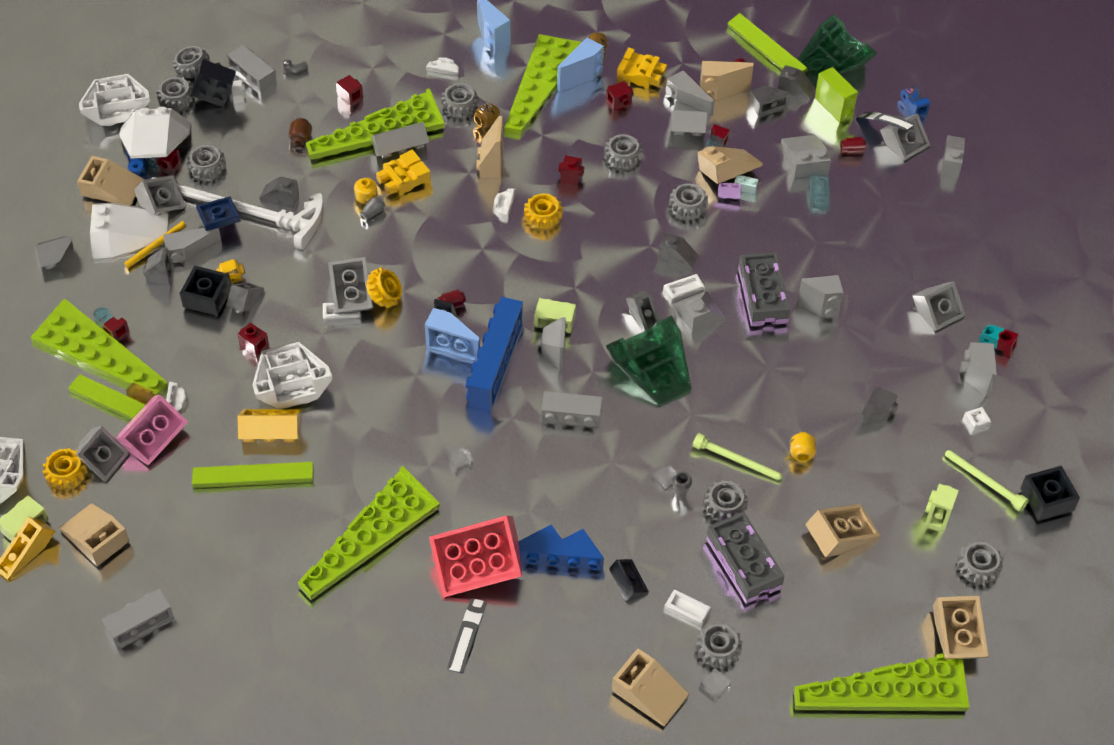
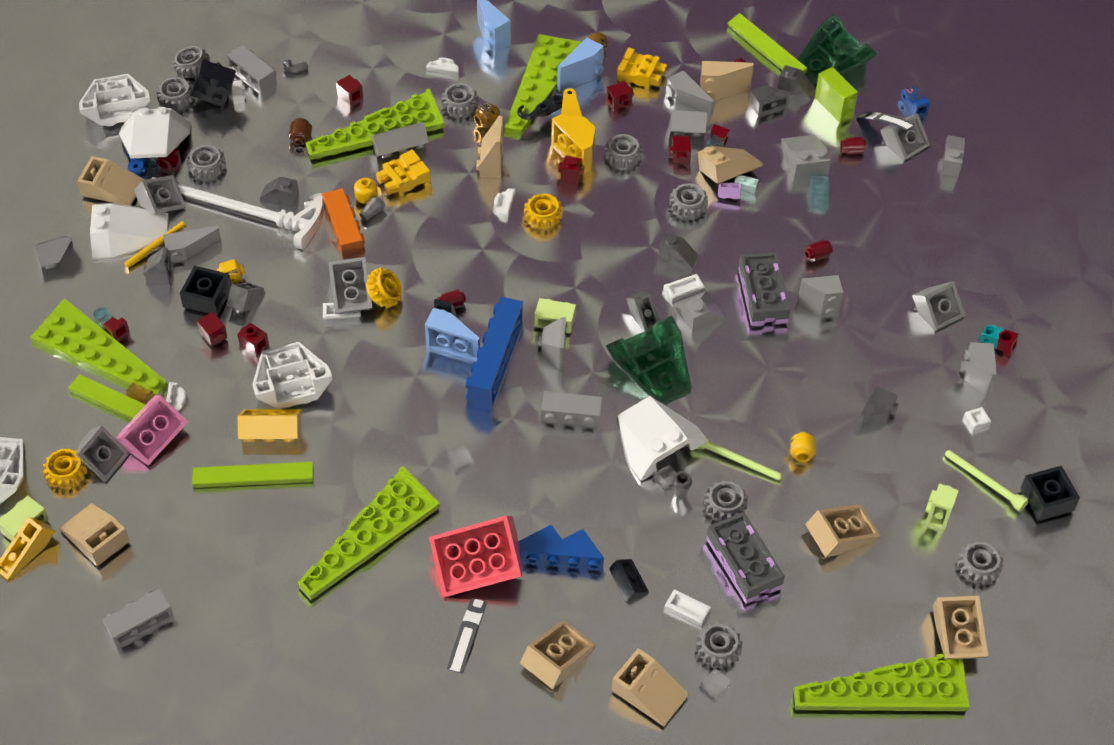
(212, 329): none -> dark red brick
(218, 213): dark blue tile -> none
(342, 222): none -> orange brick
(556, 653): none -> tan slope
(570, 131): none -> yellow slope
(653, 433): none -> white wedge
(680, 149): none -> dark red brick
(818, 250): none -> dark red brick

